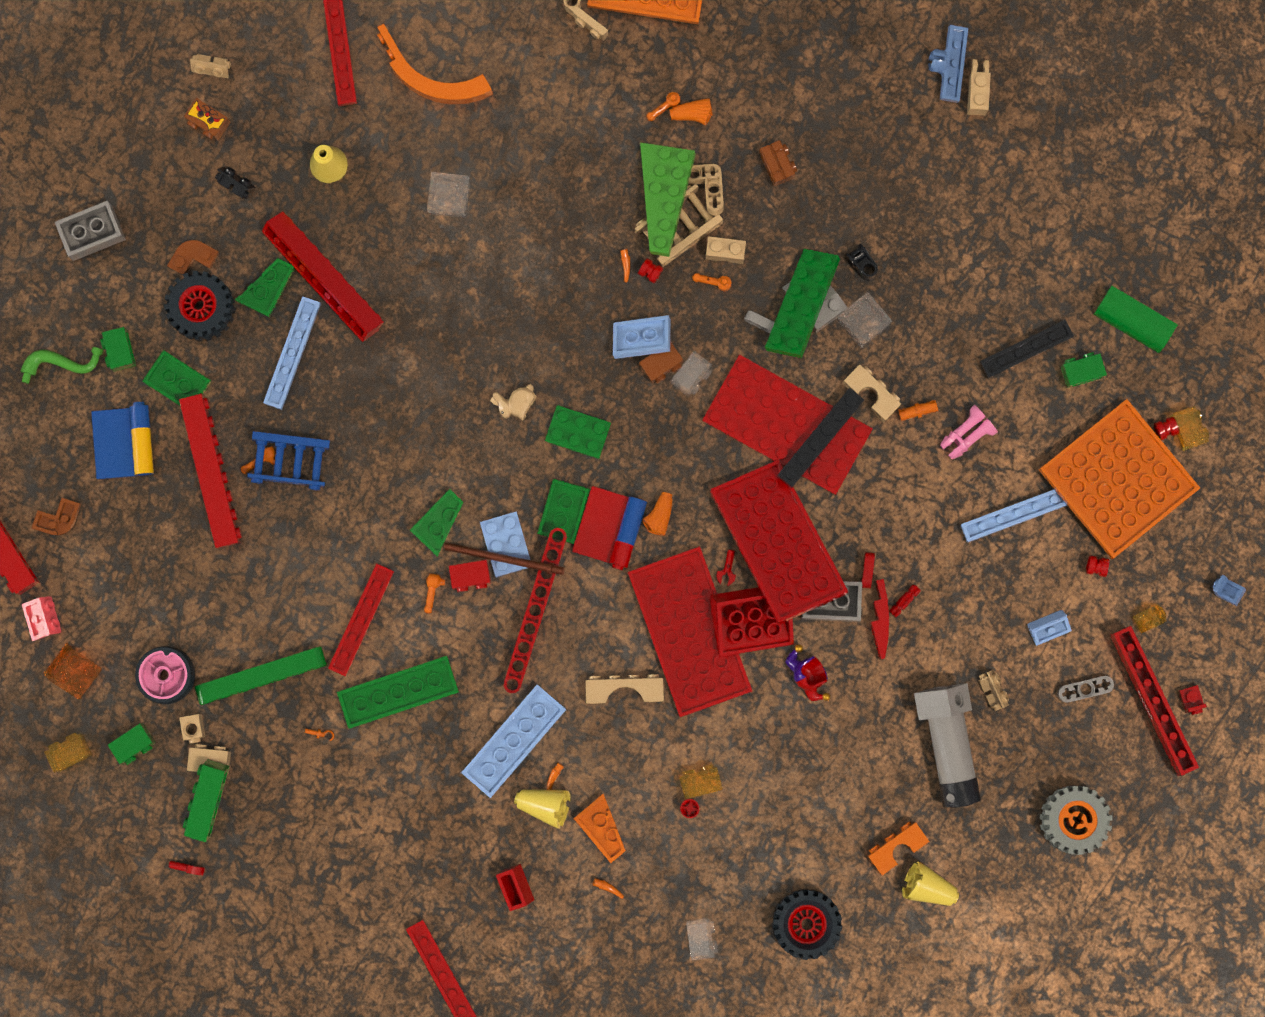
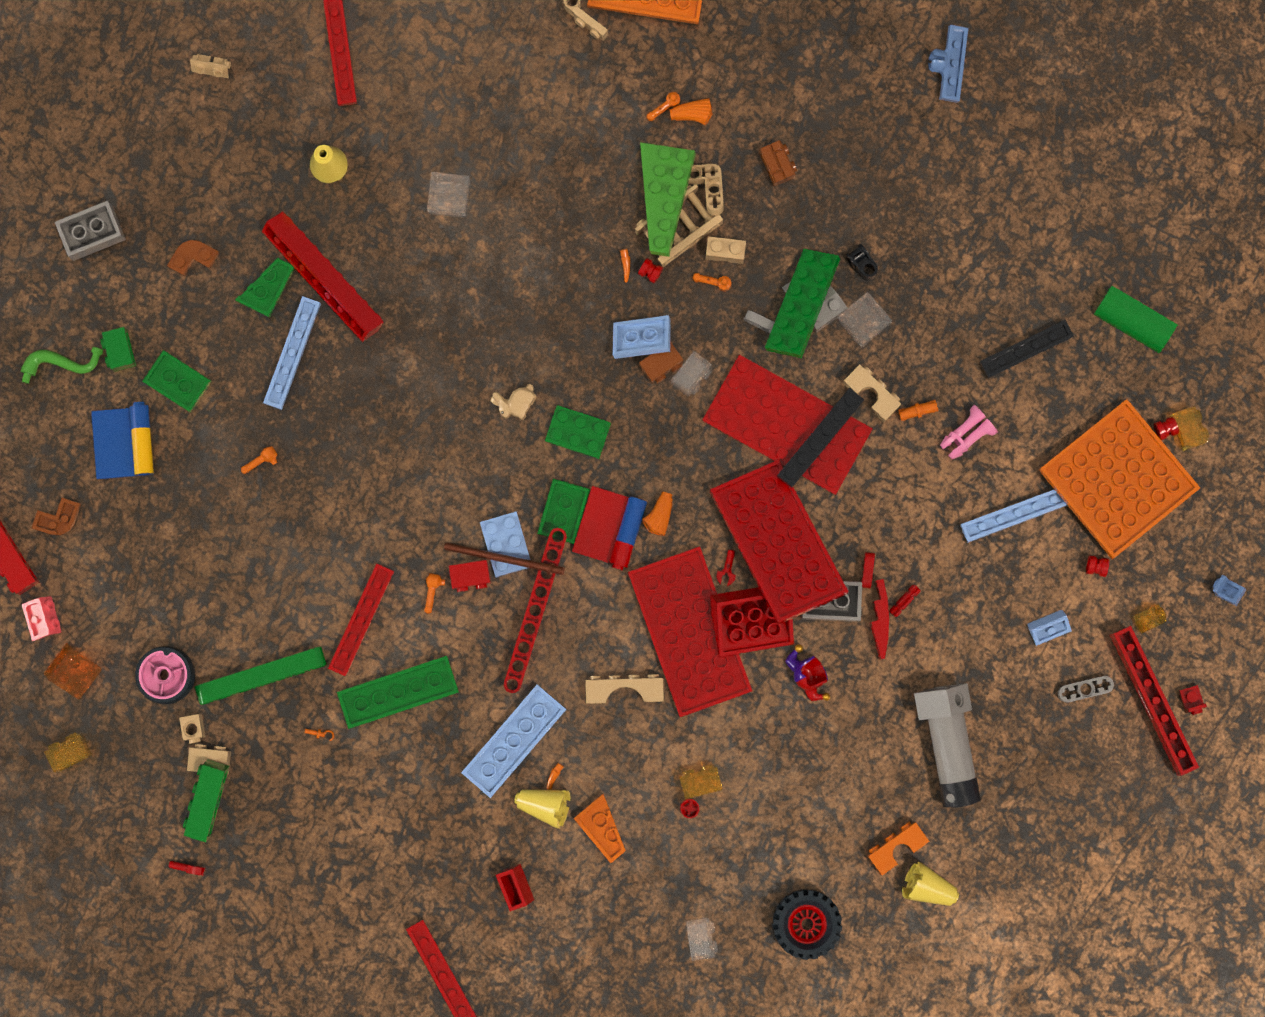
(131, 744): green brick -> none
(206, 119): dark orange brick -> none
(210, 471): red brick -> none
(215, 320): black wheel -> none
(241, 184): black hinge -> none
(300, 444): blue fence -> none
(437, 522): green wing -> none
(440, 92): orange arch -> none
(602, 884): orange helmet -> none
(979, 90): tan hinge -> none
(992, 683): tan hinge -> none
(1057, 809): light grey wheel -> none
(1083, 370): green brick -> none

